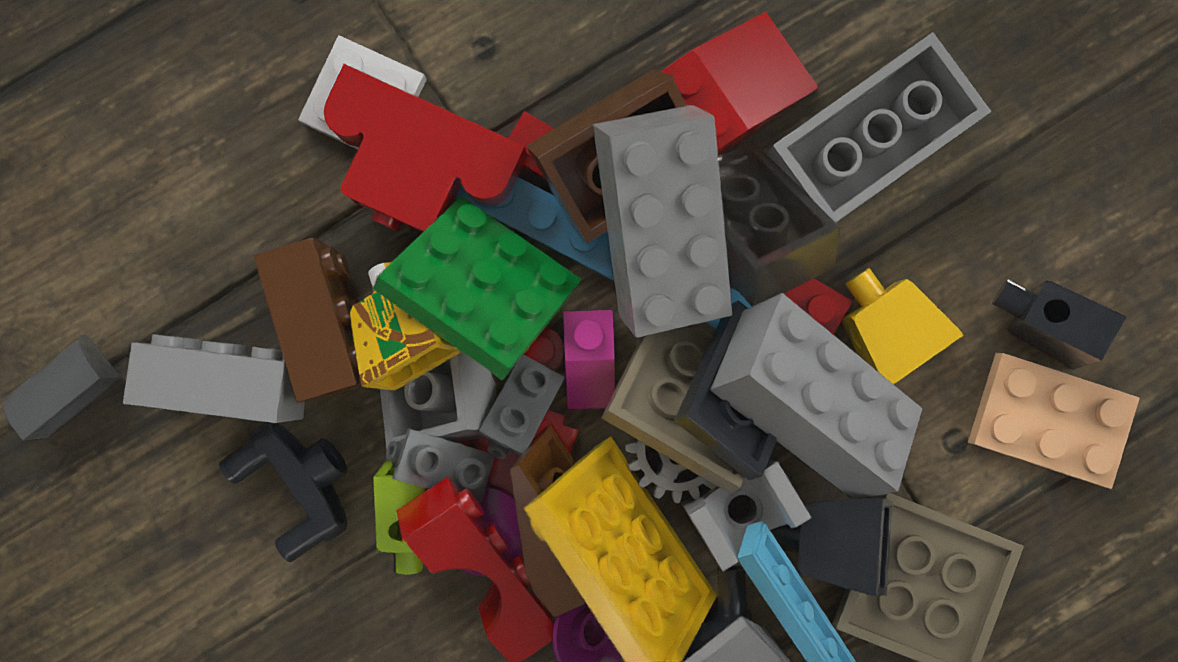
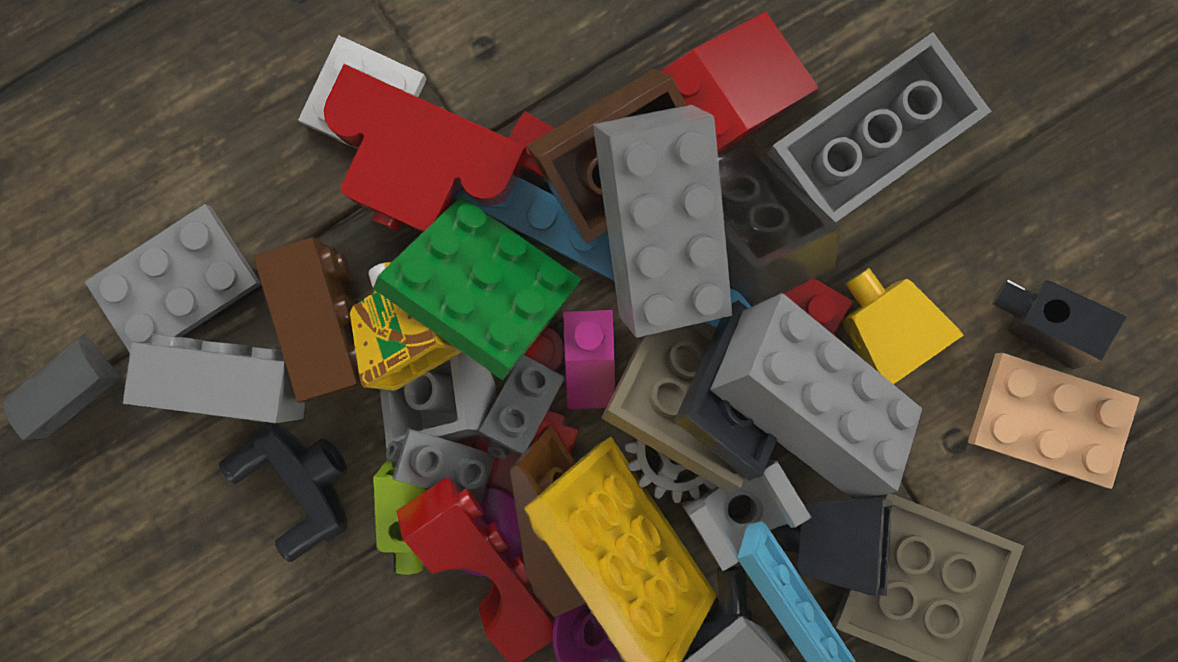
(174, 280): none -> light grey plate

